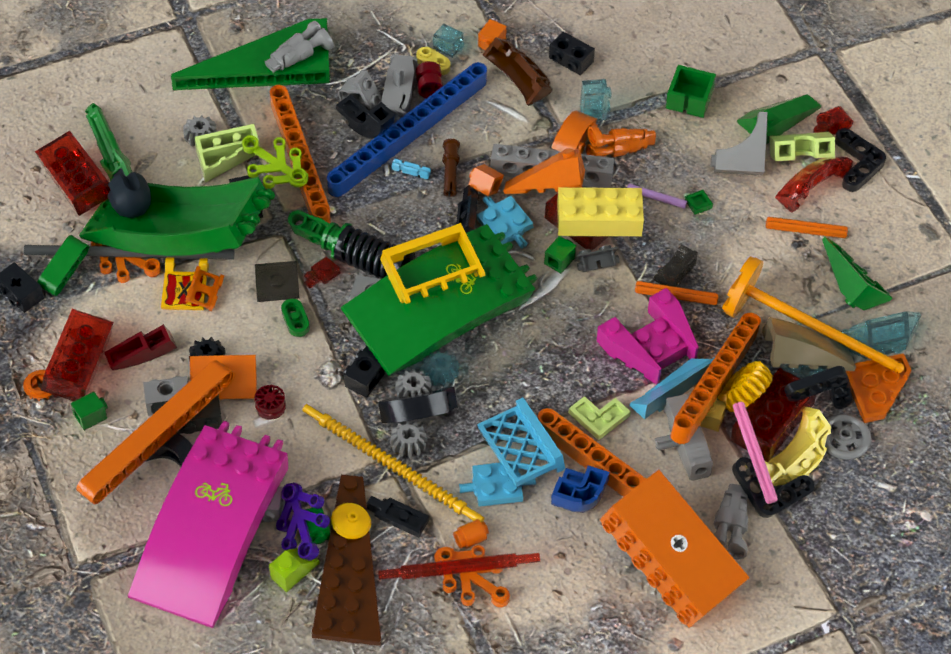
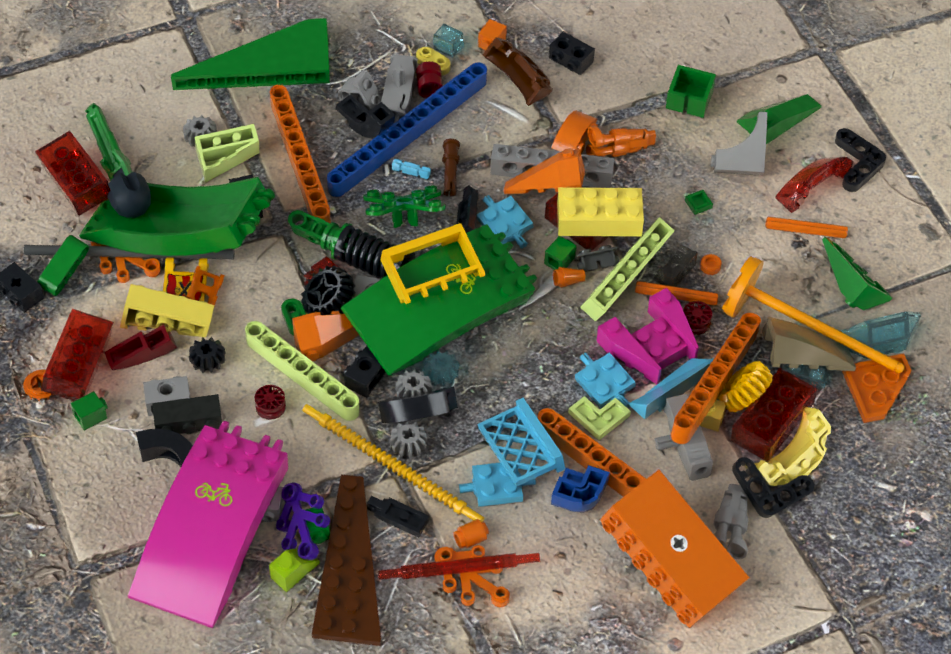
(154, 308): none -> light yellow wedge
(154, 432): orange beam -> none
(244, 369): orange tile -> none
(262, 338): none -> yellowish green beam
(275, 164): lime plant -> none
(277, 281): clear smoke tile -> none
(299, 47): light grey piece -> none
(321, 334): none -> orange wedge
(324, 289): none -> black gear
(351, 521): yellow piece -> none
(396, 204): none -> green piece
(485, 179): orange brick -> none
(567, 276): none -> orange cone
(595, 98): clear light blue brick -> none
(605, 380): none -> medium azure plate
(627, 269): none -> yellowish green brick
(661, 197): lavender bar -> none
(698, 317): none -> dark red wheel
(710, 264): none -> orange tile
(755, 452): bright pink axle -> none
(812, 144): yellowish green arch -> none
(832, 121): clear red piece -> none
(832, 379): black beam -> none
(857, 426): light grey plate -> none

